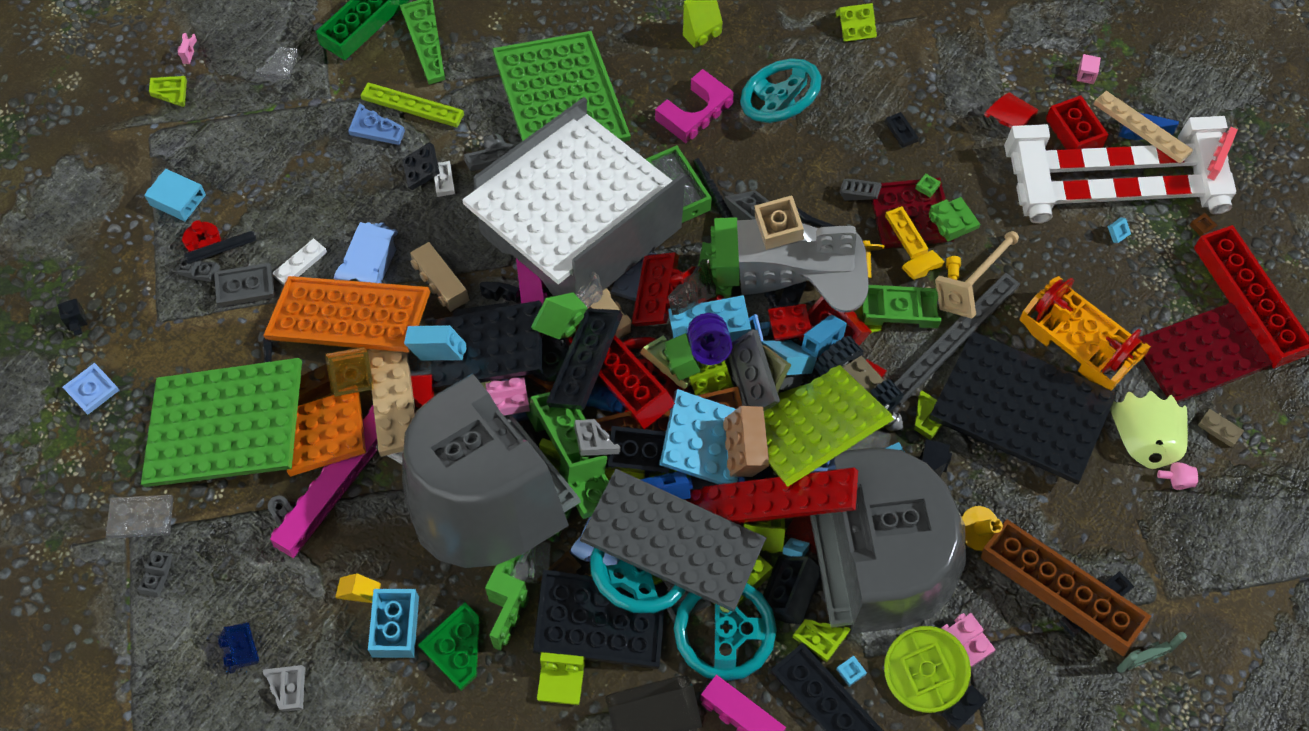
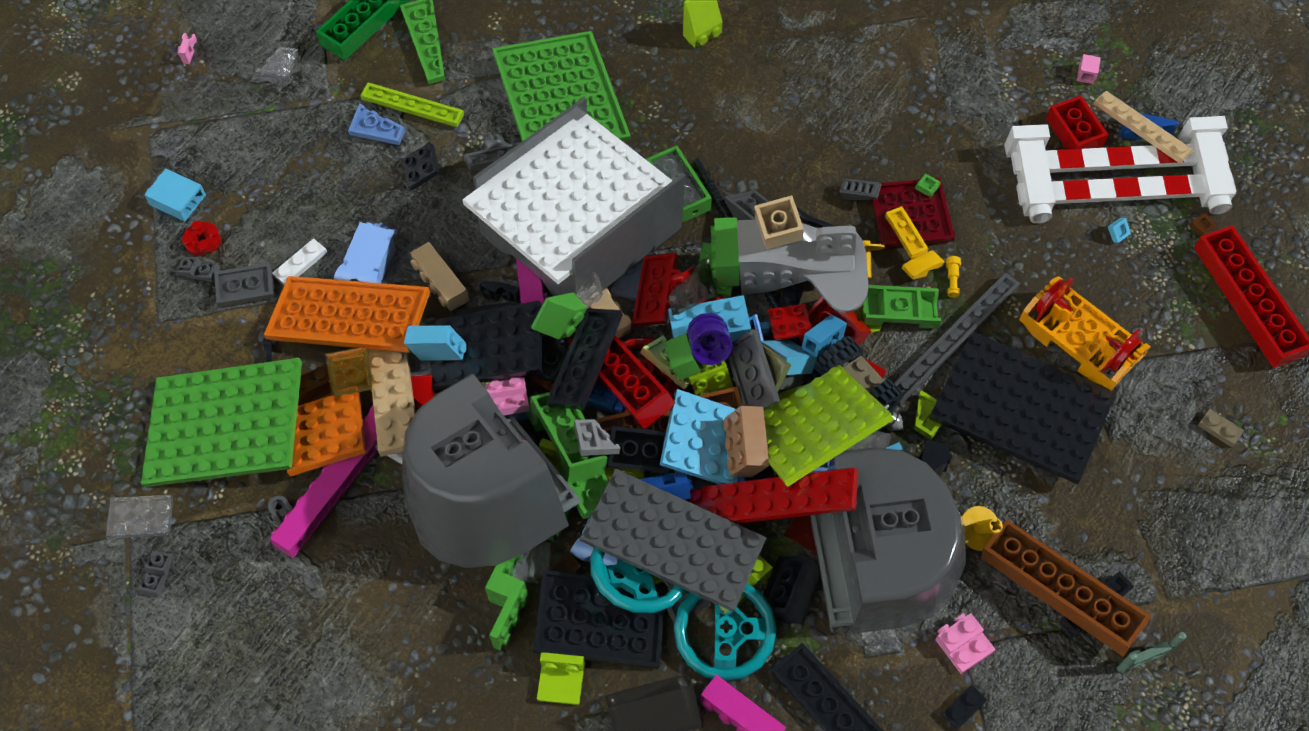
(72, 316): black brick -> none
(91, 388): light blue plate -> none
(169, 89): lime wing -> none
(220, 247): black axle -> none
(238, 647): clear blue bracket -> none
(287, 686): light grey wing -> none
(356, 588): yellow slope -> none
(393, 623): medium azure brick -> none
(444, 180): white plate -> none
(455, 646): green plate -> none
(687, 124): dark pink arch -> none
(773, 531): lime slope -> none
(782, 93): teal piece -> none
(796, 548): medium azure plate -> none
(820, 637): lime wing -> none
(851, 671): medium azure plate -> none
(857, 22): lime bracket -> none
(901, 129): black plate -> none
(927, 669): lime plate -> none
(953, 218): bright green plate -> none
(957, 295): tan tile -> none
(1011, 111): red slope -> none
(1148, 420): yellowish green piece -> none
(1181, 476): bright pink piece -> none
(1203, 353): dark red plate -> none
(1221, 153): coral plate -> none

